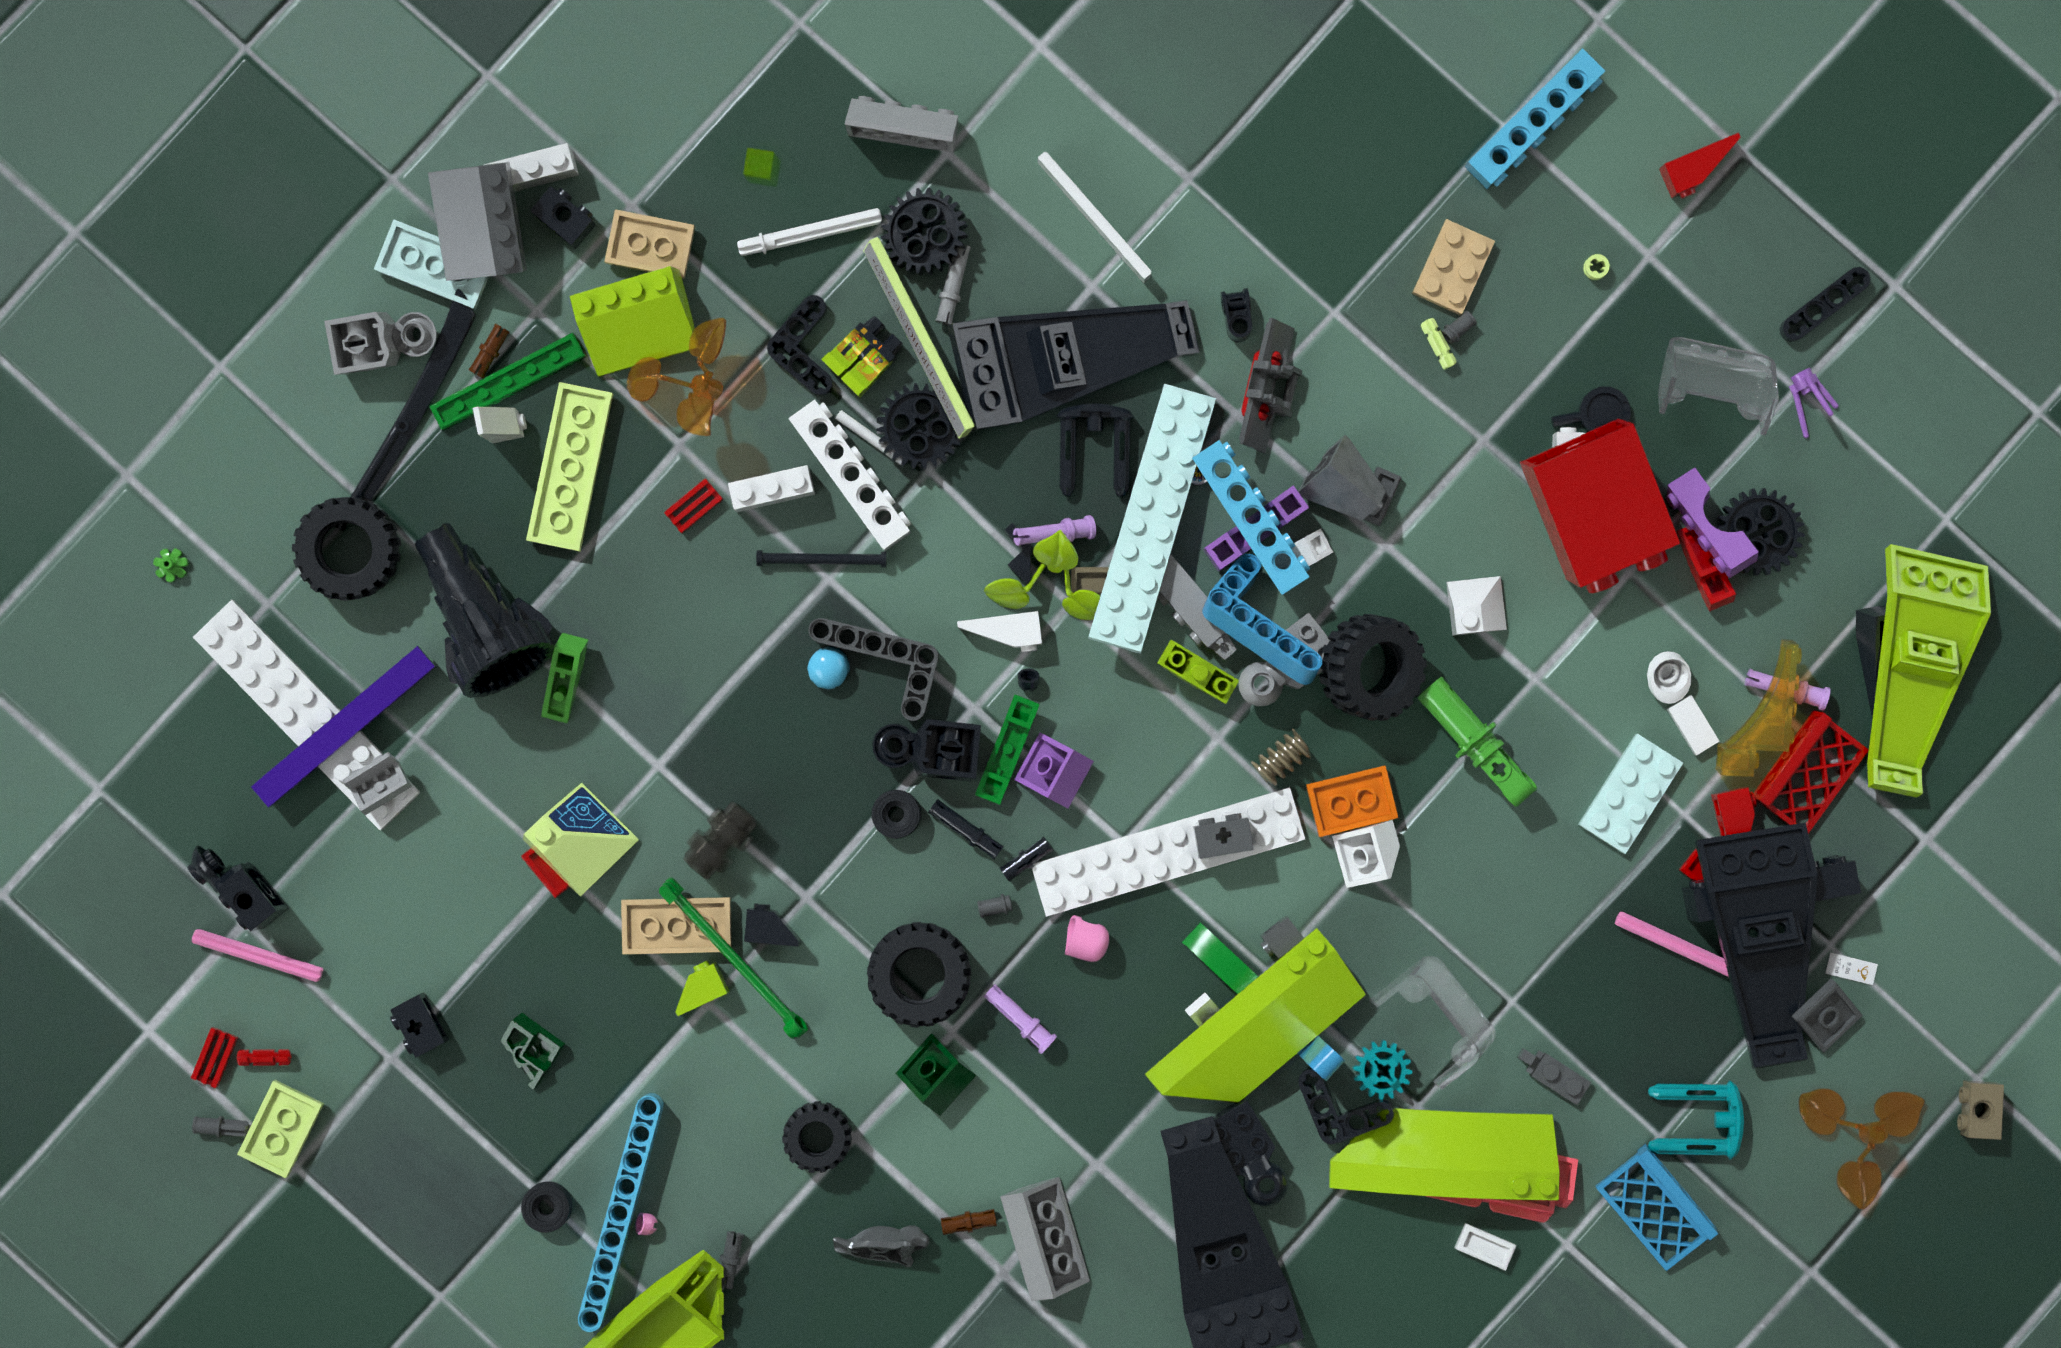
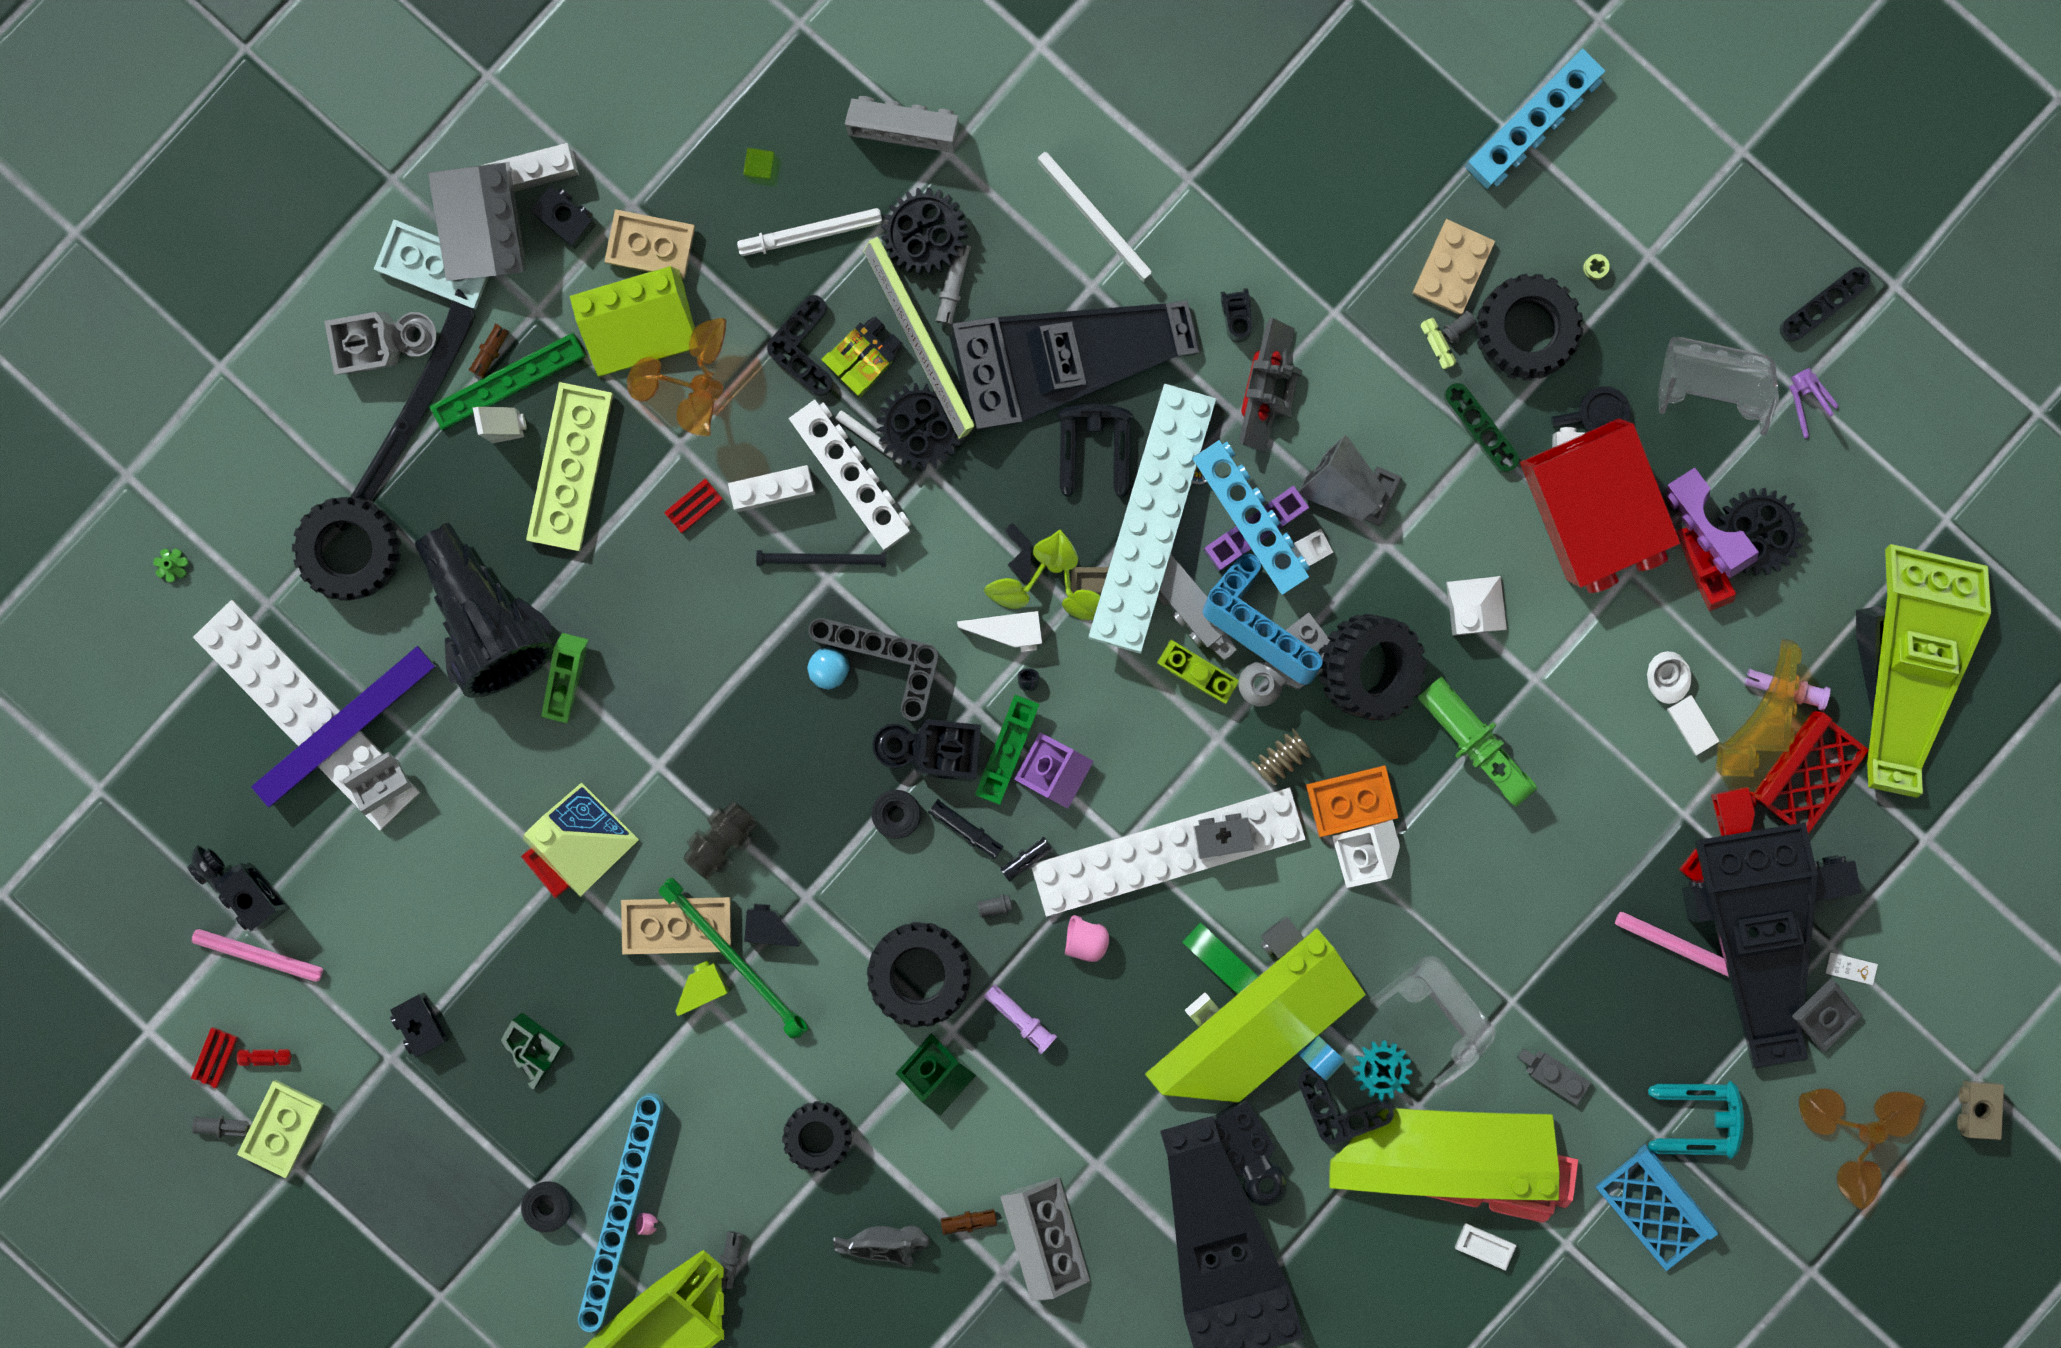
(1071, 528): lavender pin -> none
(1477, 431): none -> dark green beam
(1554, 301): none -> black tyre
(1630, 793): light aqua plate -> none
(1690, 170): red slope -> none

